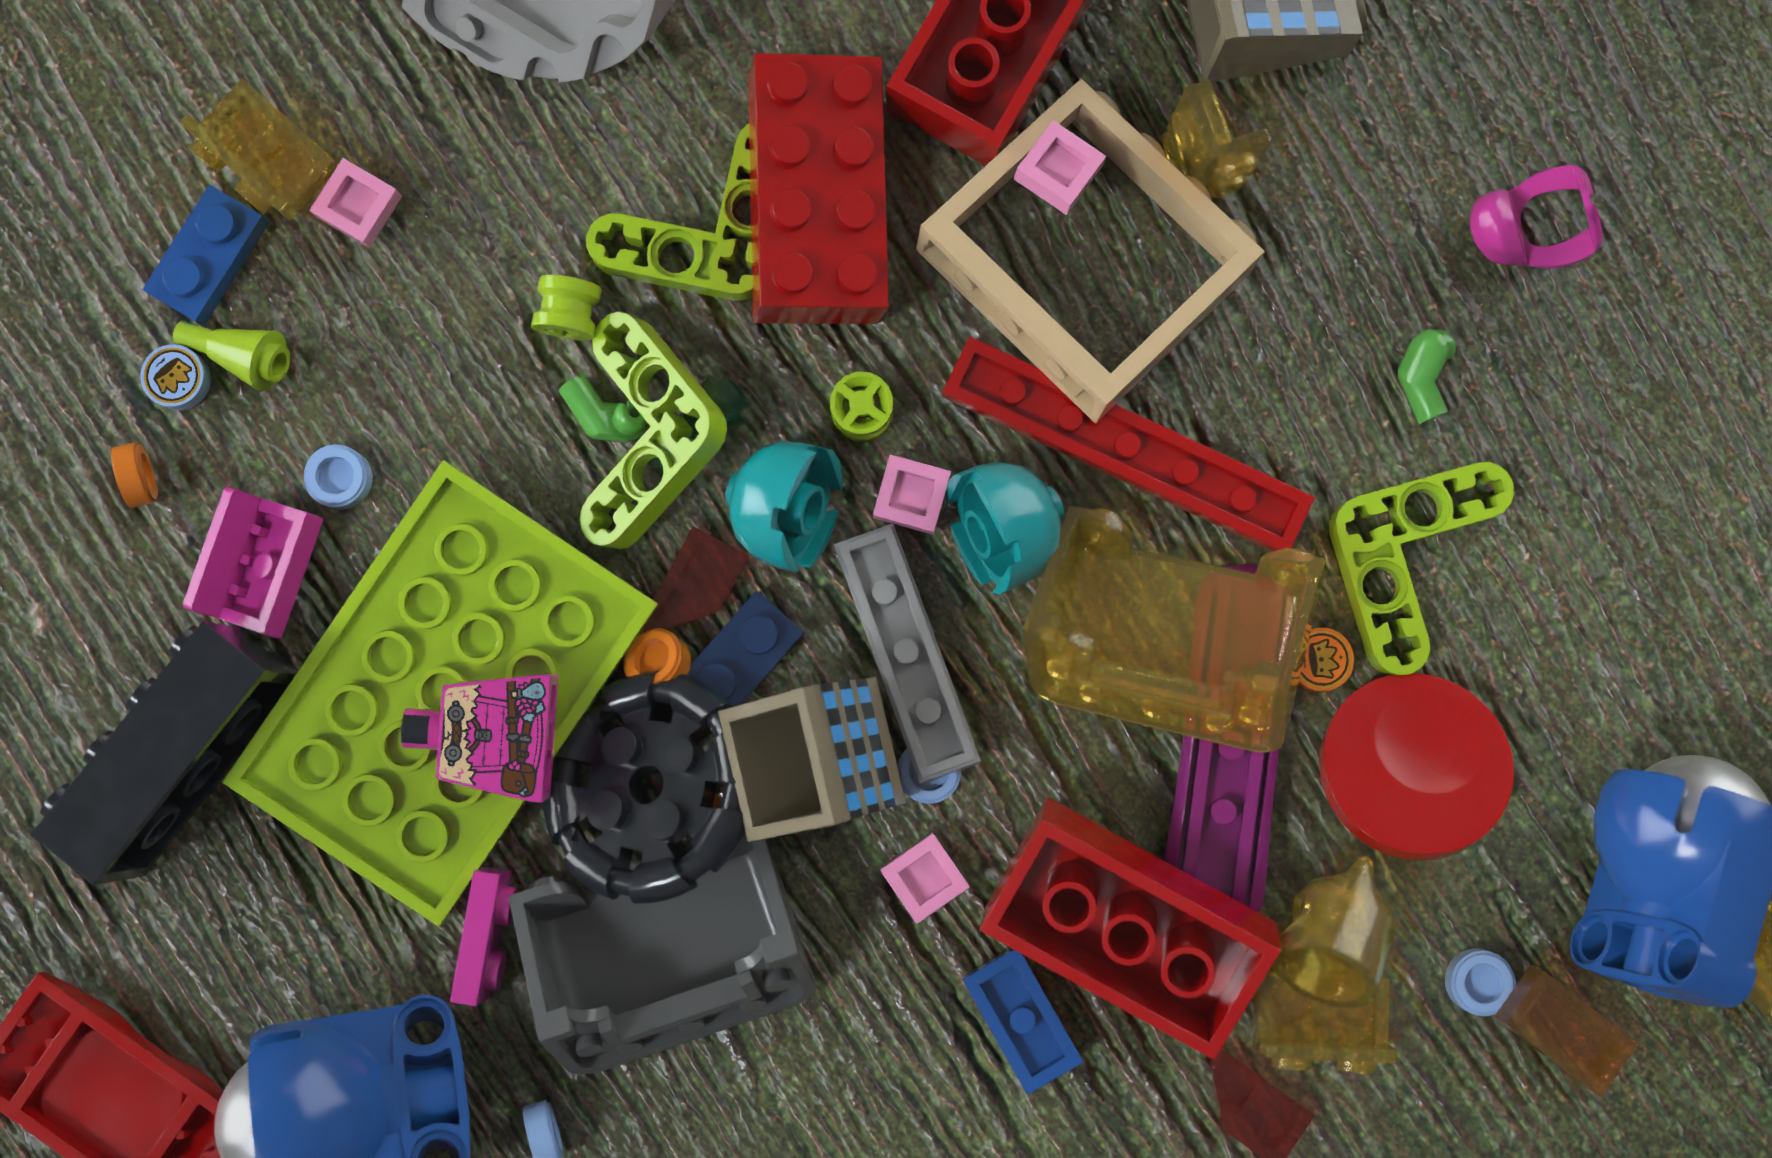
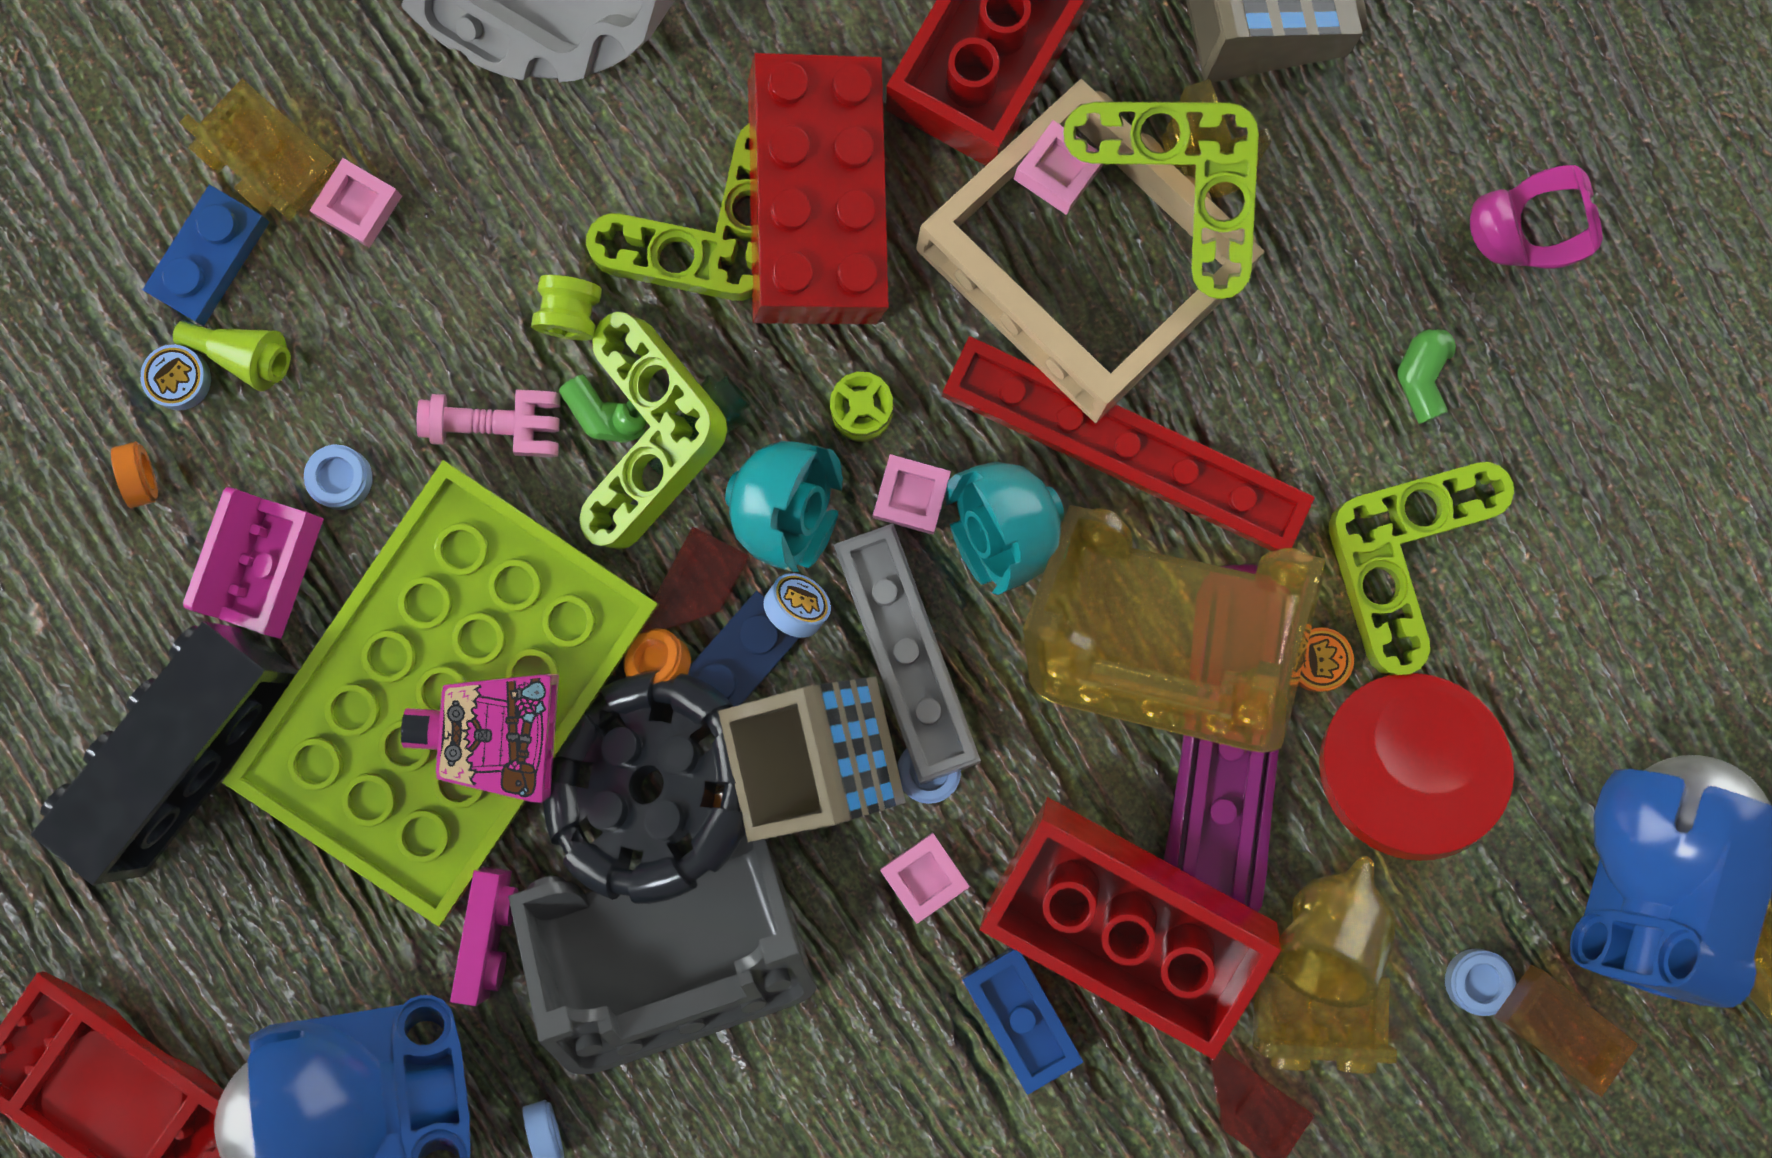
(436, 419): none -> bright pink hinge
(797, 605): none -> light blue tile
(1211, 168): none -> lime beam

